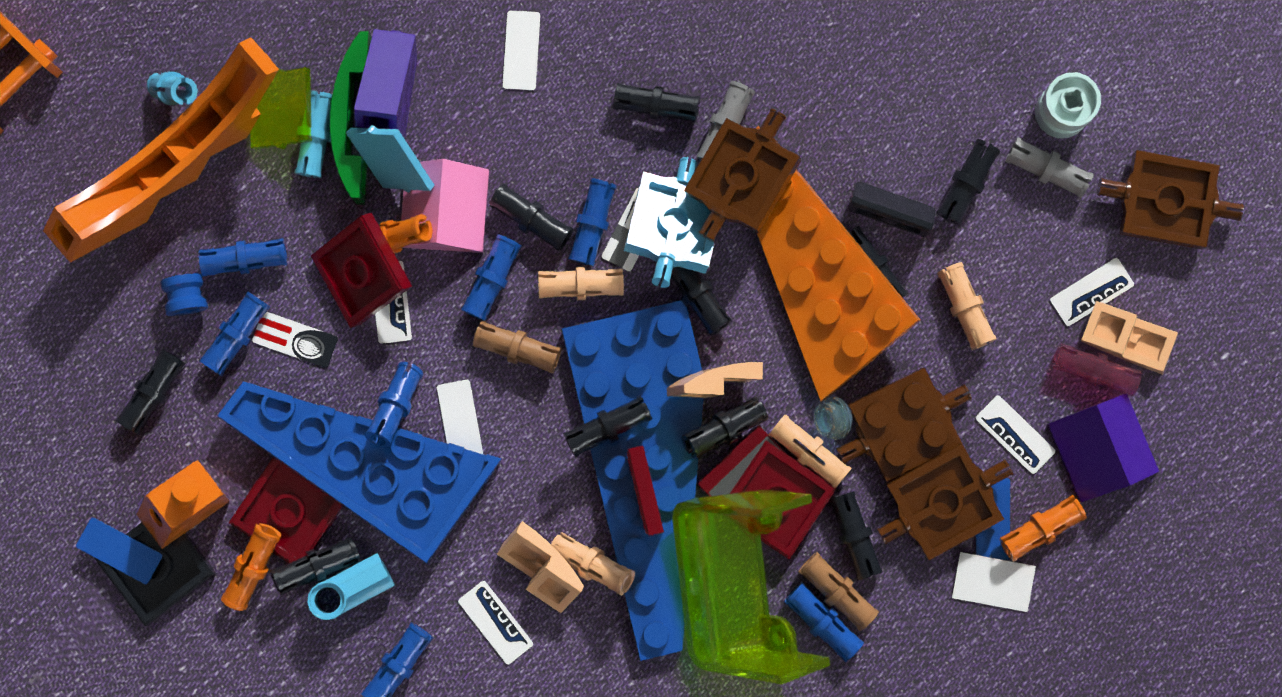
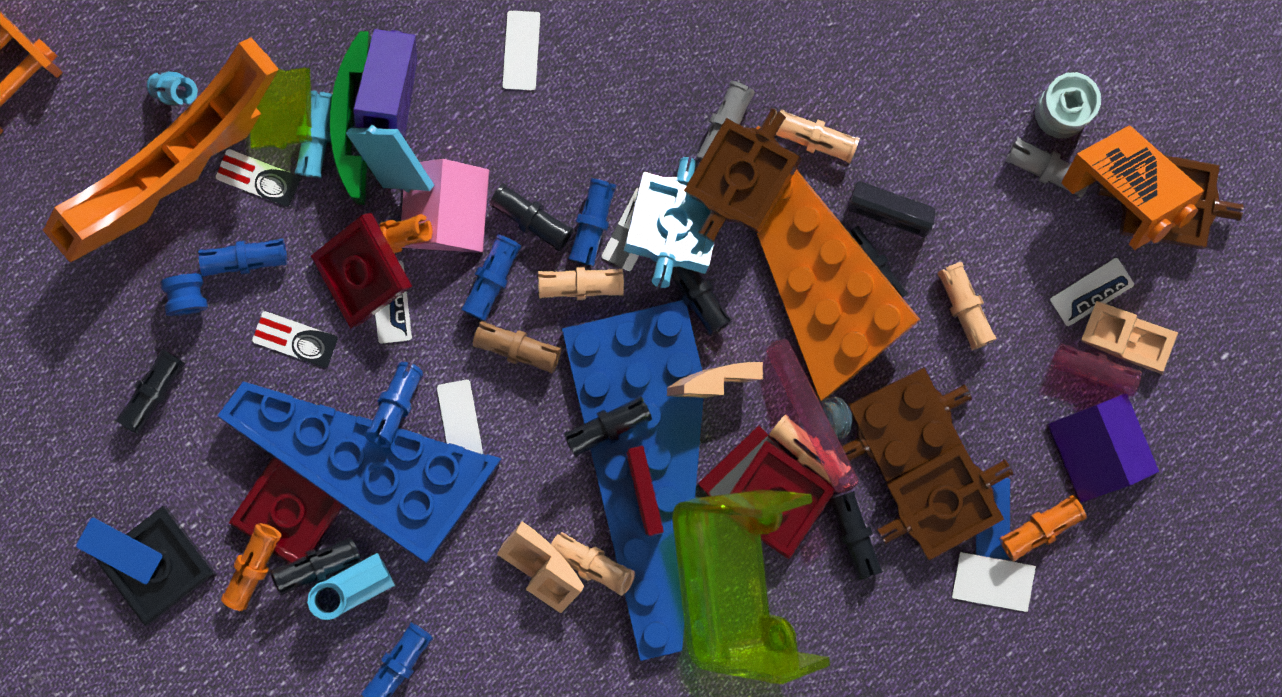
(181, 503): orange torso -> none
(234, 333): blue pin -> none
(258, 177): none -> sticker
(495, 622): white sticker -> none
(656, 102): black pin -> none
(724, 427): black pin -> none
(812, 416): none -> clear pink axle
(818, 137): none -> light nougat pin
(823, 622): blue pin -> none
(838, 591): medium nougat pin -> none
(968, 181): black pin -> none
(1015, 434): white sticker -> none
(1140, 180): none -> orange panel

